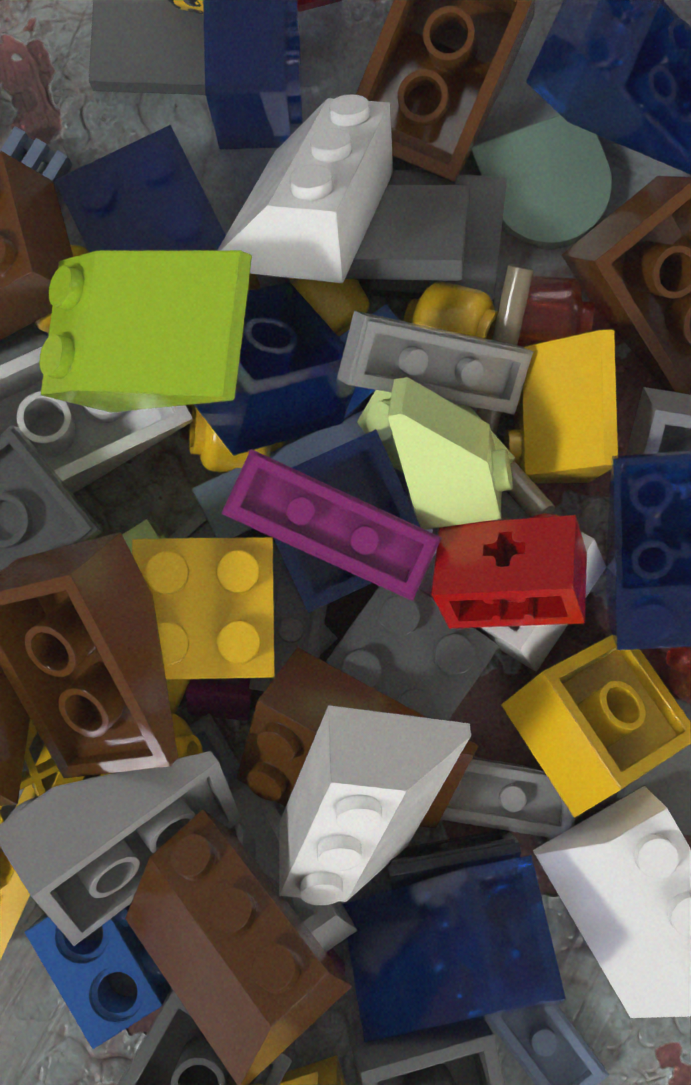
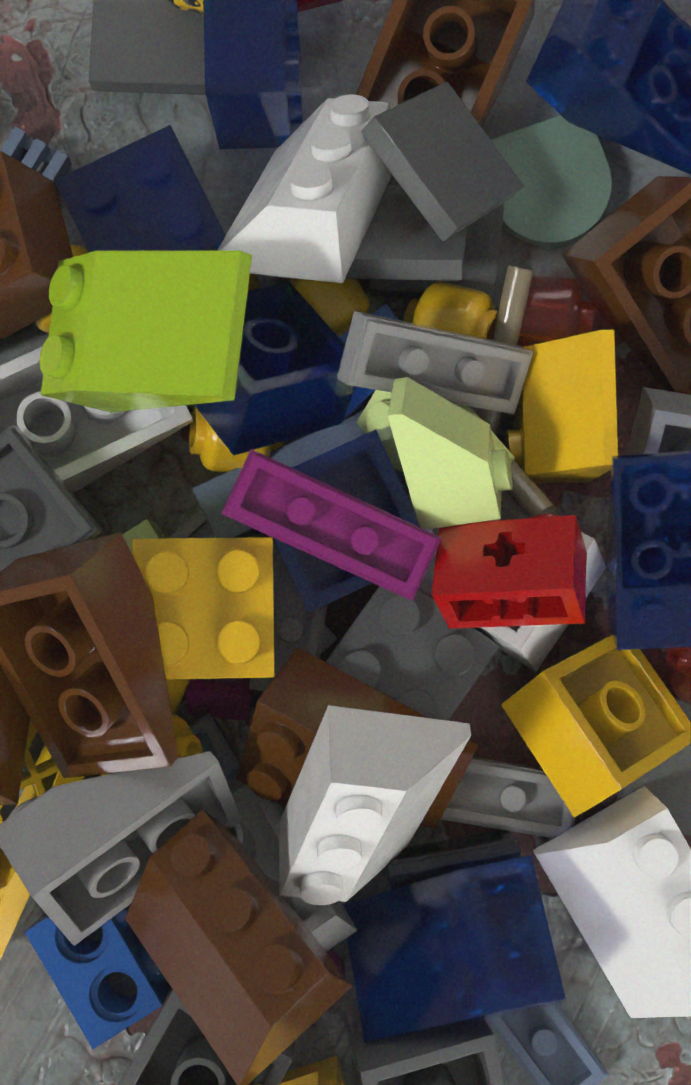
(442, 159): none -> dark grey tile

